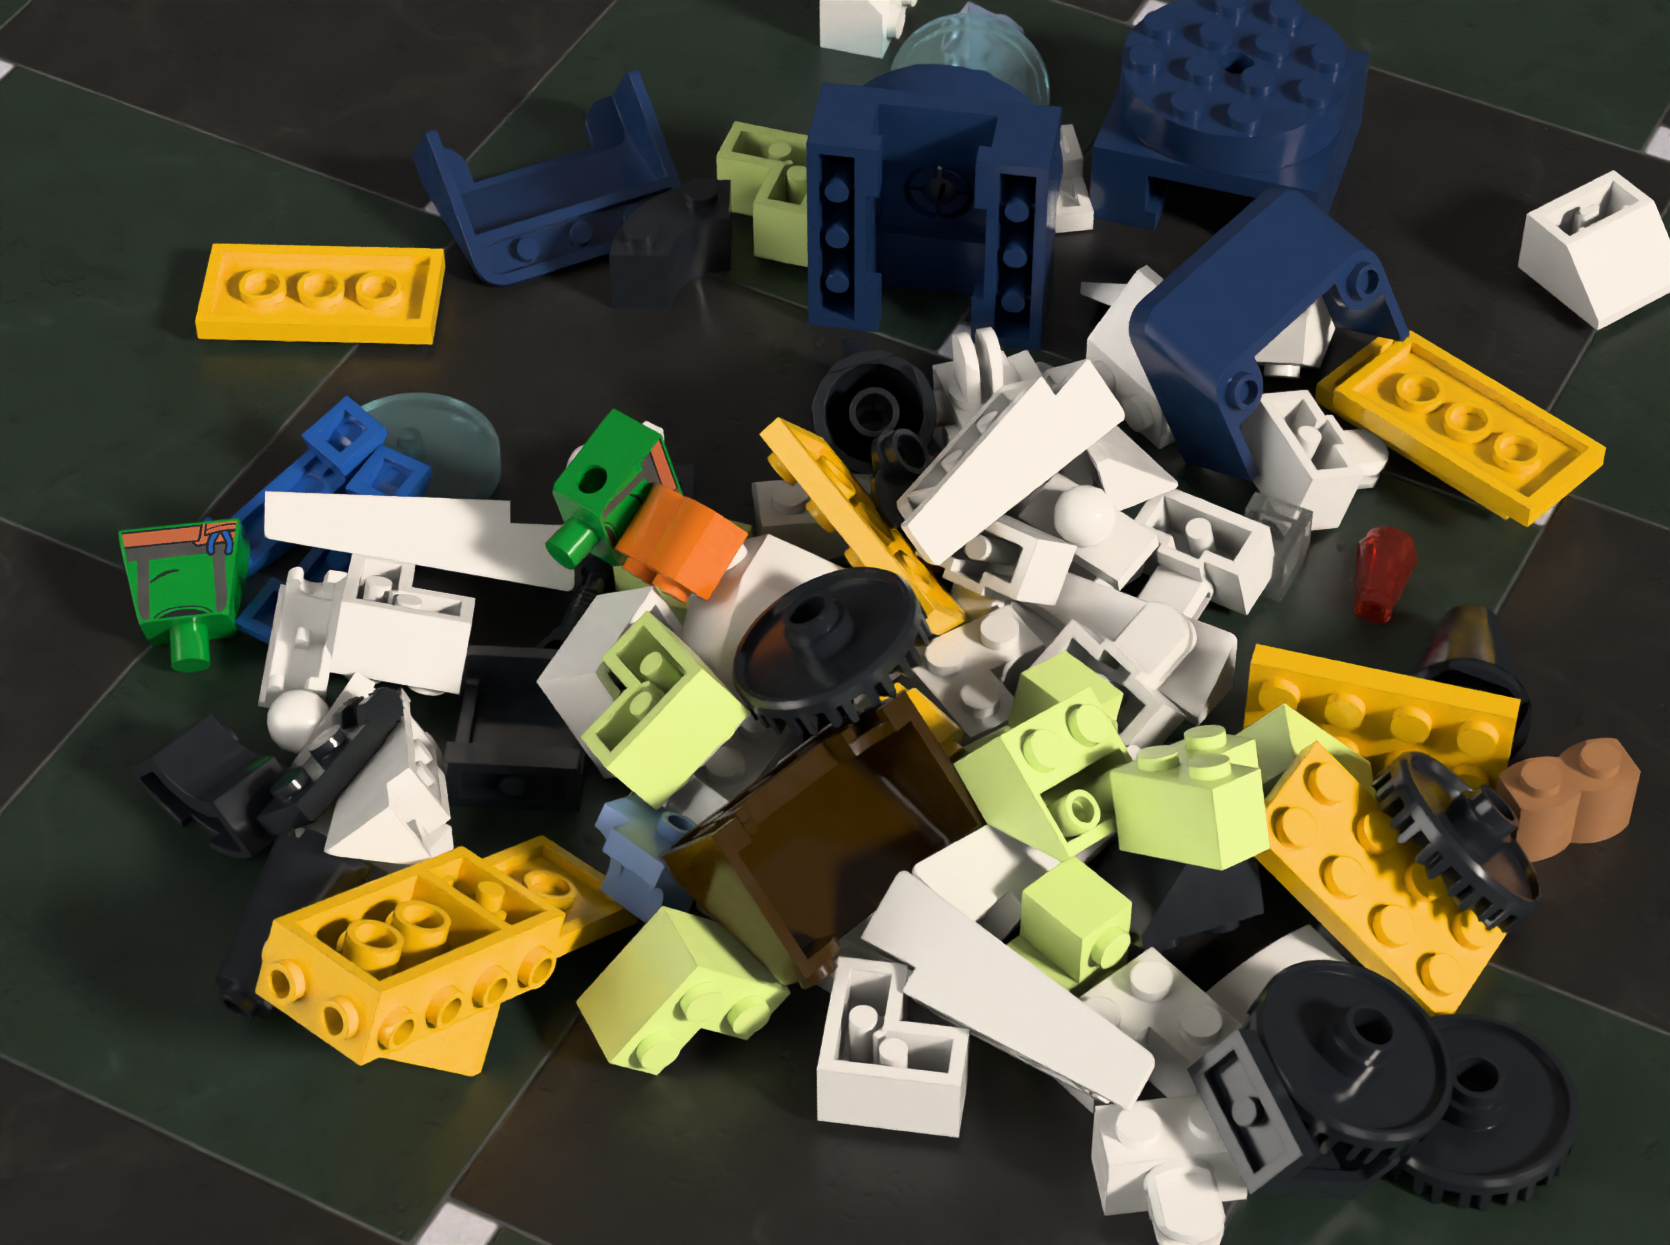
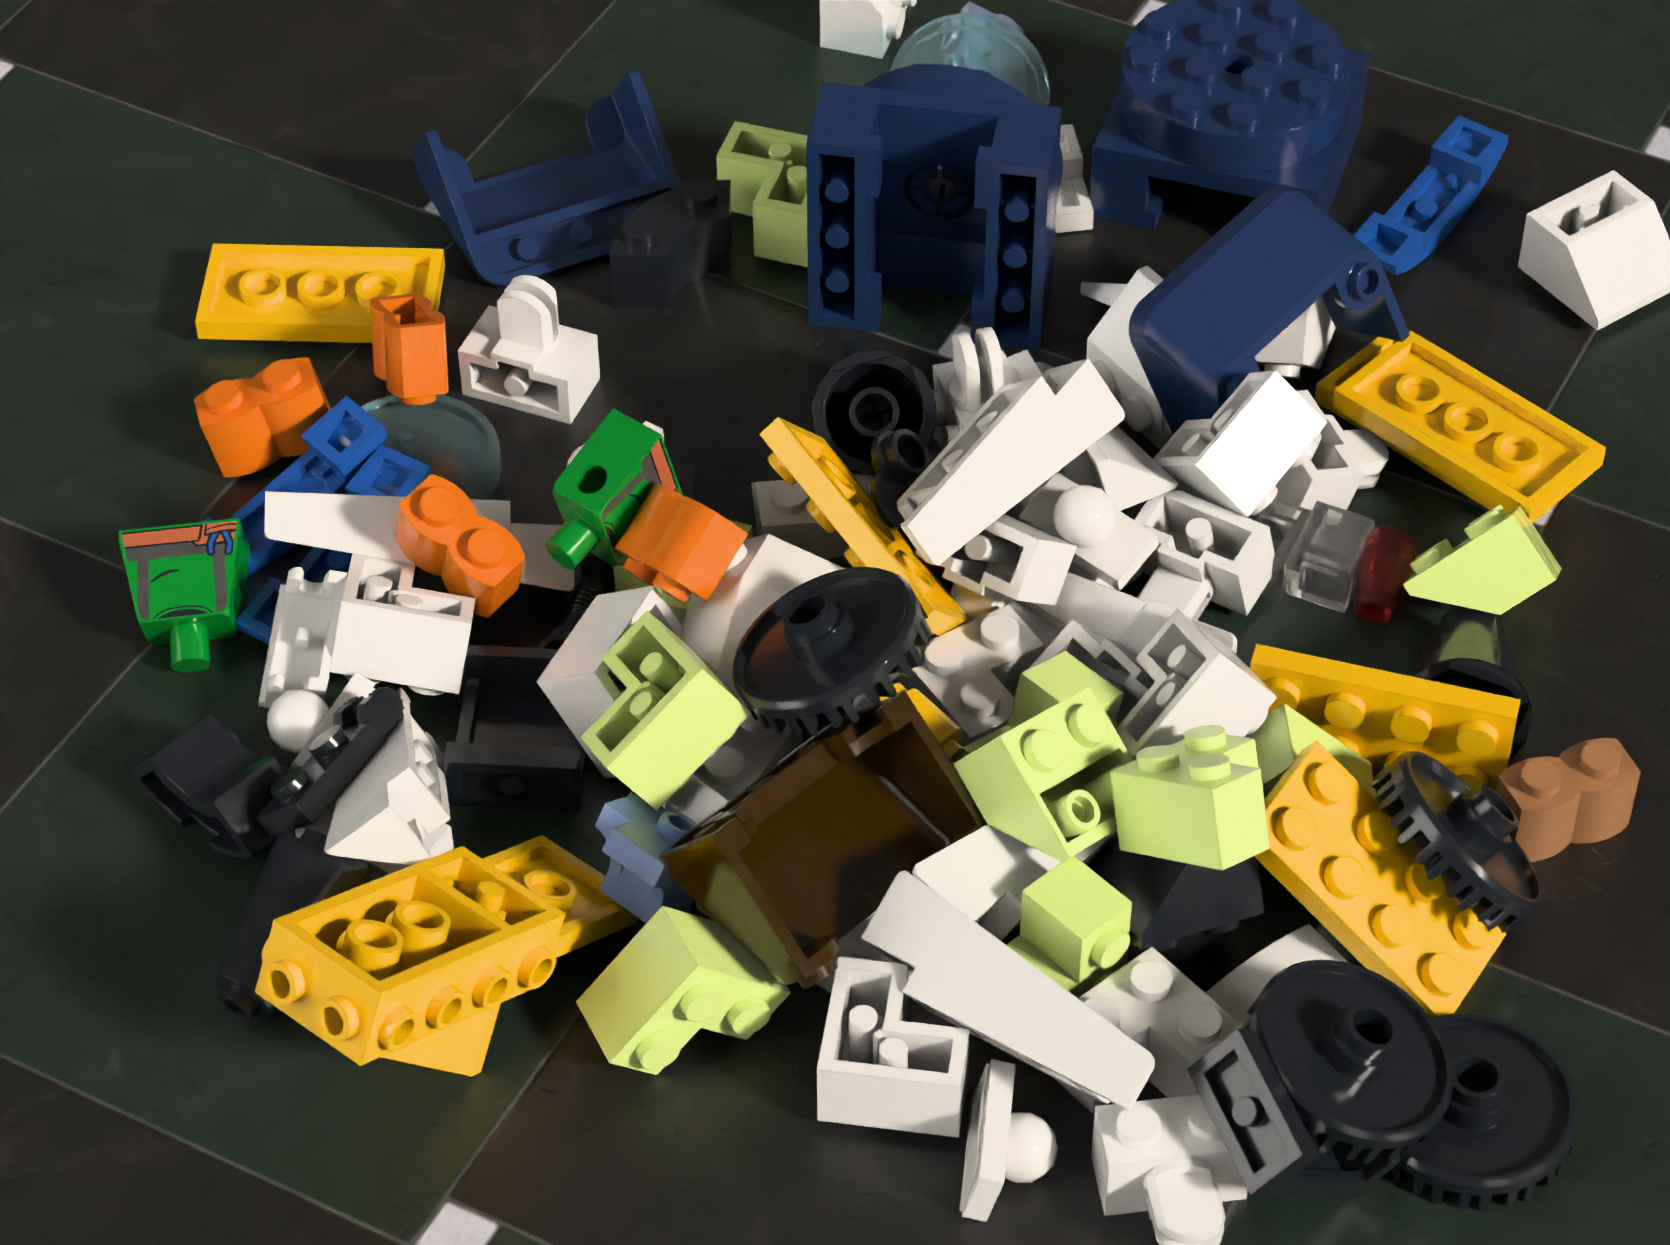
(261, 416): none -> orange brick
(409, 347): none -> orange brick
(449, 539): none -> orange brick
(526, 358): none -> white brick
(1001, 1143): none -> white tile
(1194, 686): none -> white brick
(1244, 445): none -> white brick
(1327, 556): none -> clear panel
(1437, 198): none -> blue slope
(1490, 569): none -> yellowish green slope

